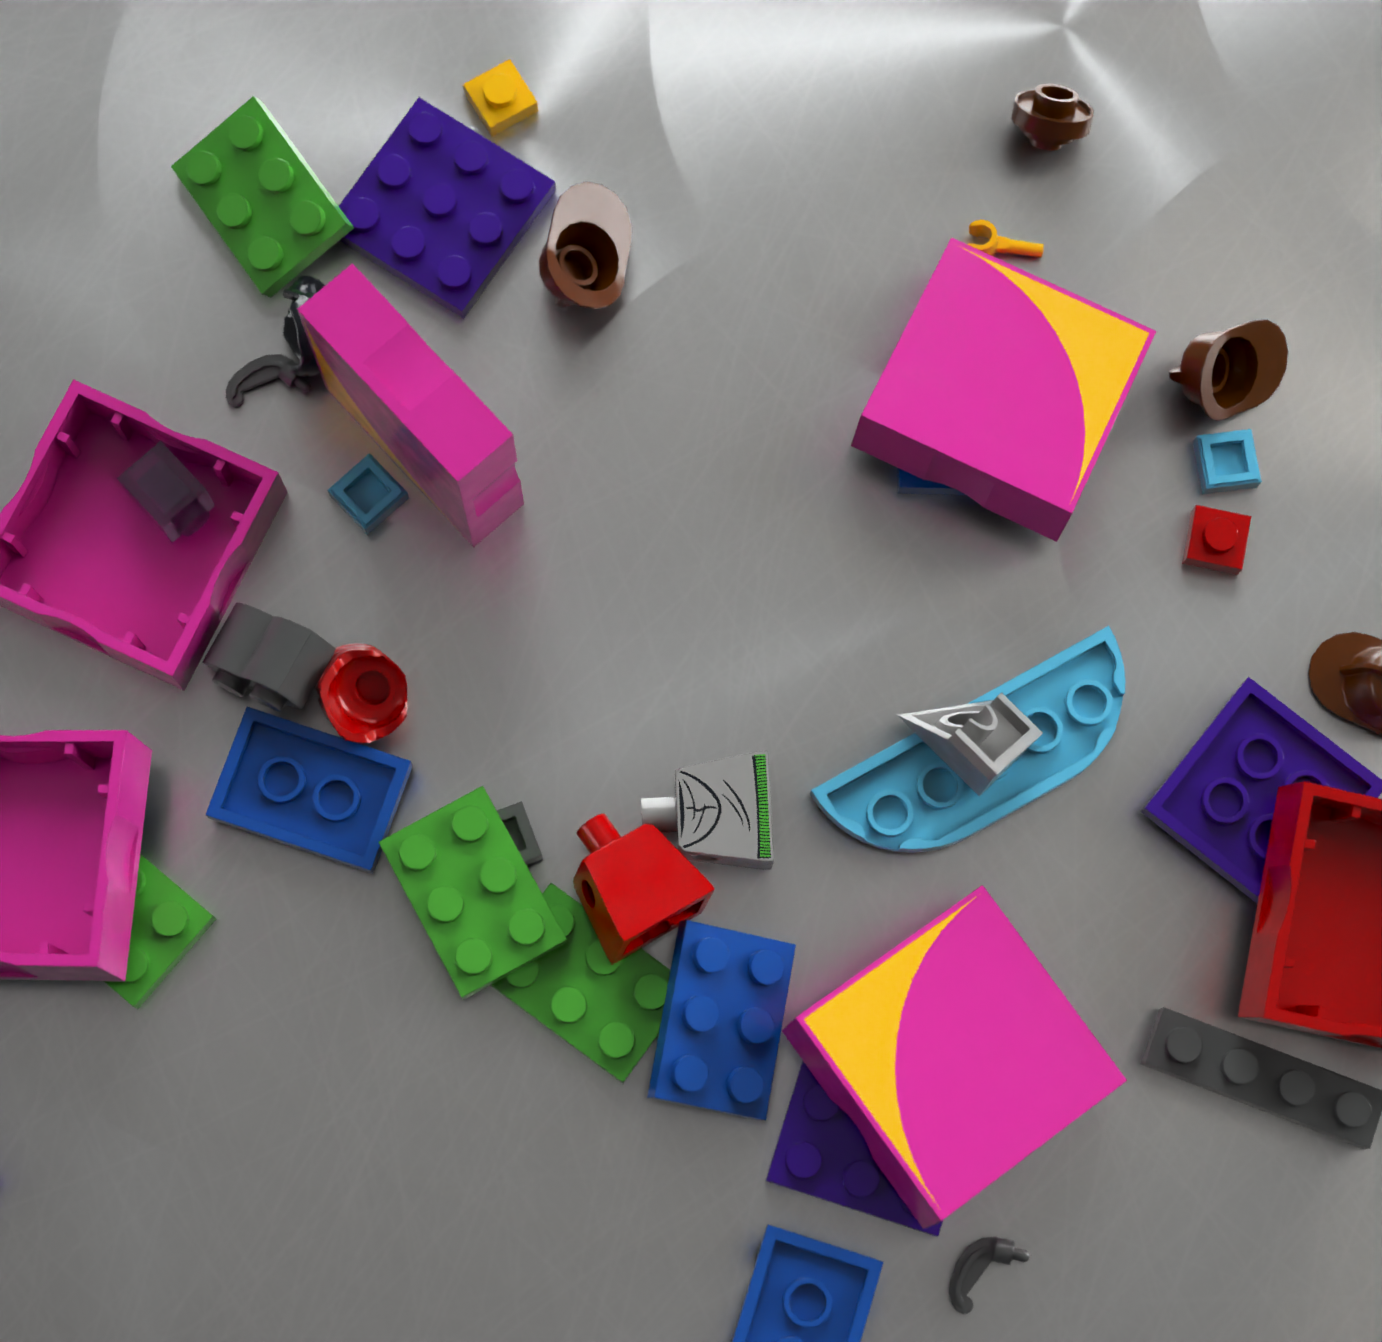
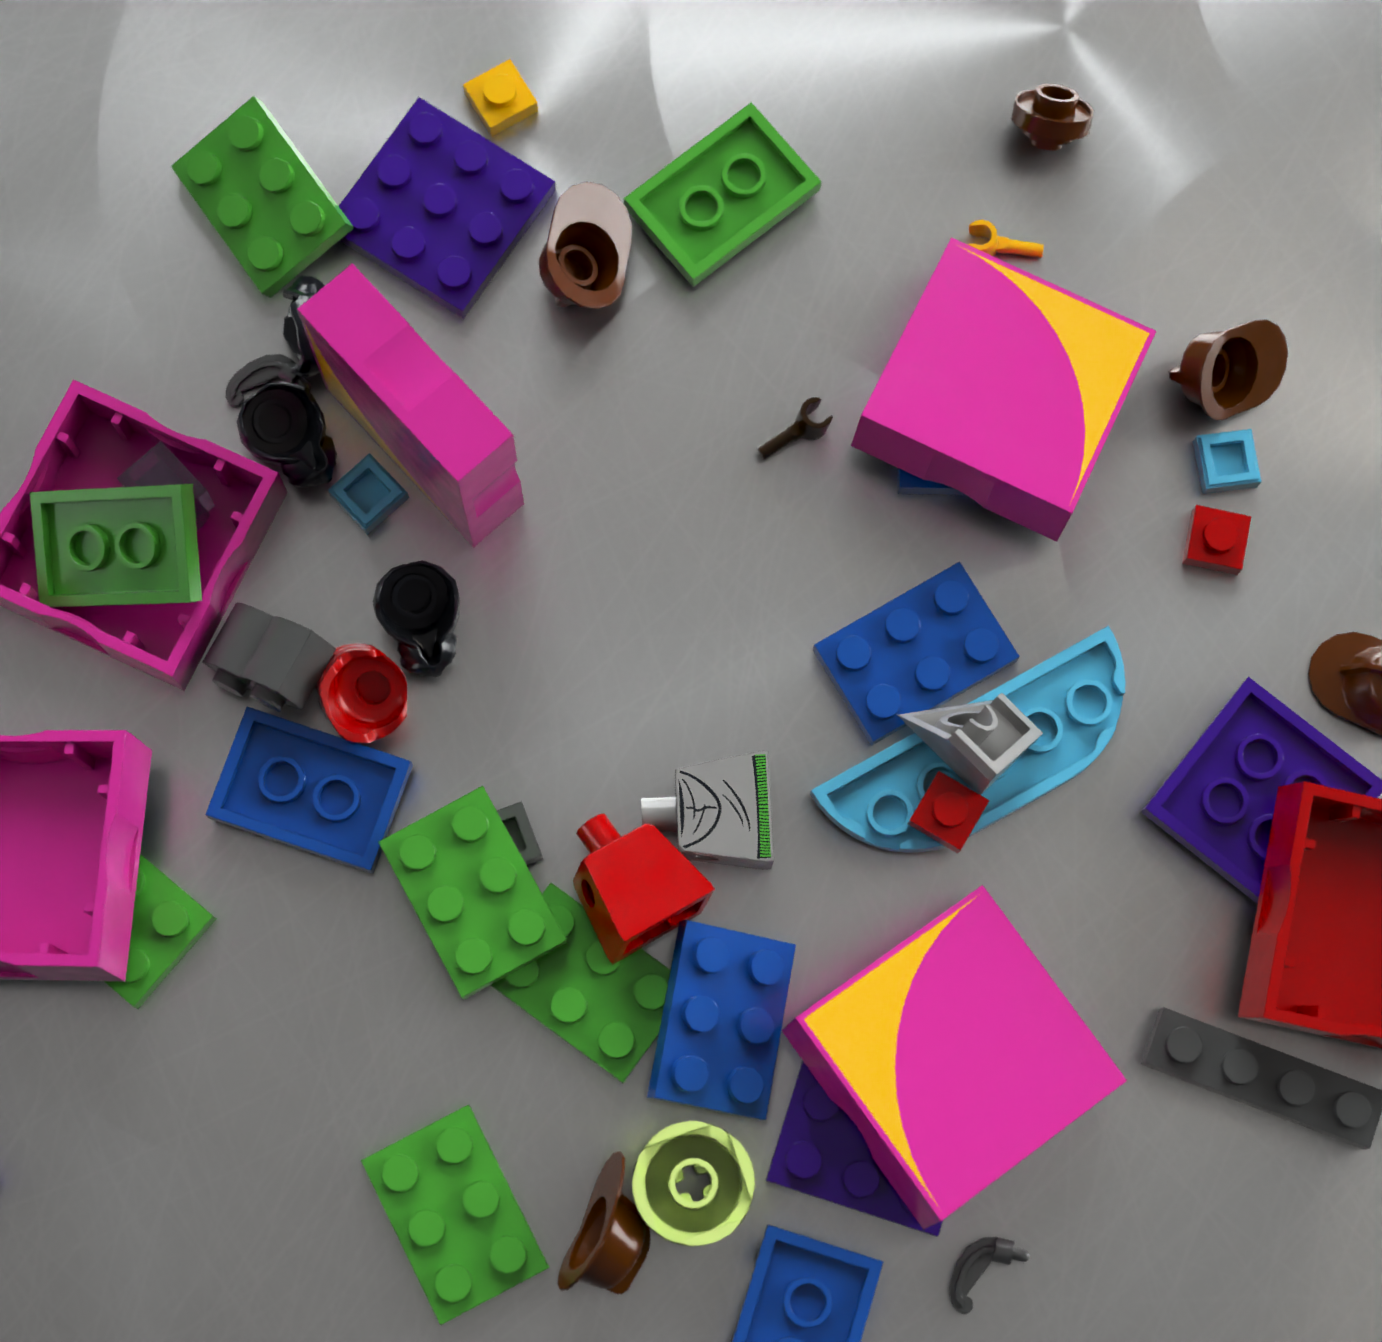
(116, 546): none -> bright green plate
(288, 430): none -> black hair
(419, 611): none -> black hair
(455, 1214): none -> bright green plate
(610, 1239): none -> reddish brown piece
(709, 1152): none -> yellowish green brick
(722, 194): none -> bright green plate
(800, 428): none -> dark brown hand
(915, 652): none -> blue plate
(948, 812): none -> red plate

